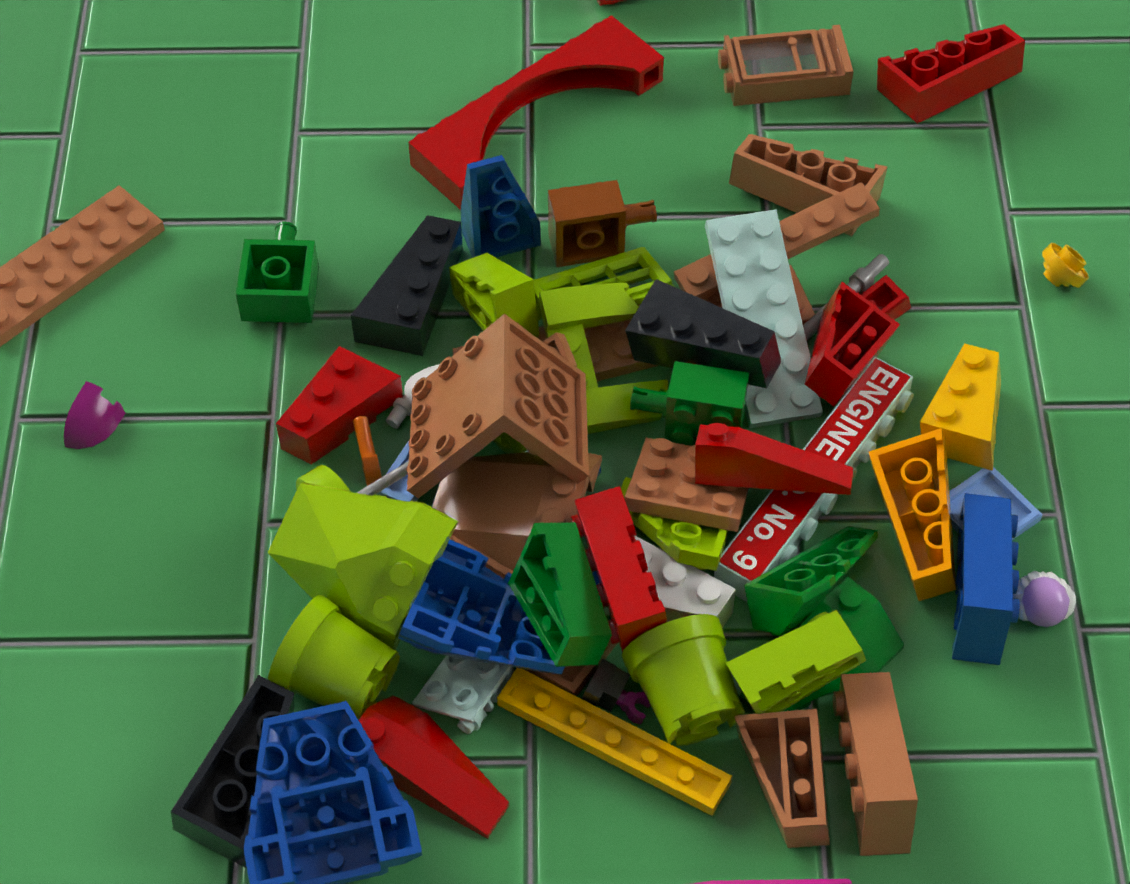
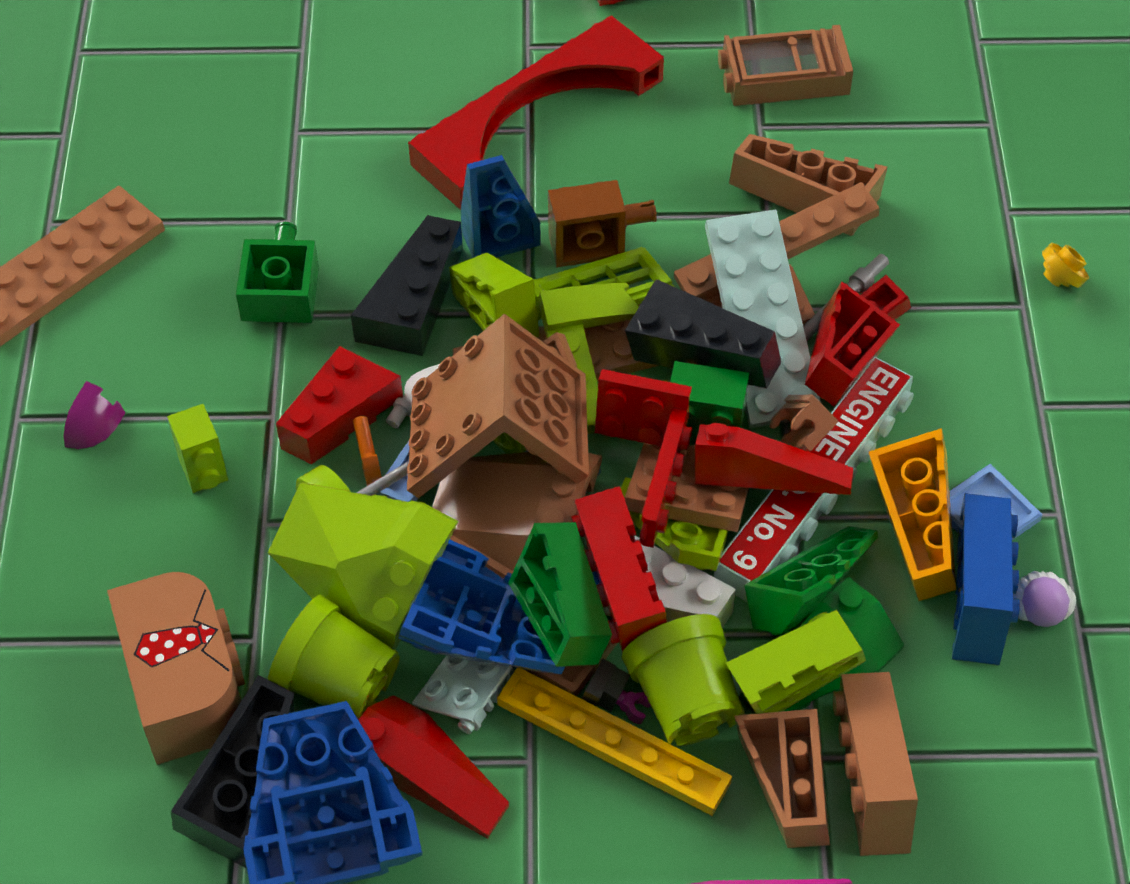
(177, 662): none -> nougat brick
(198, 448): none -> lime brick
(650, 414): none -> red bracket
(808, 421): none -> nougat hinge
(950, 72): red wedge -> none
(968, 407): yellow wedge -> none

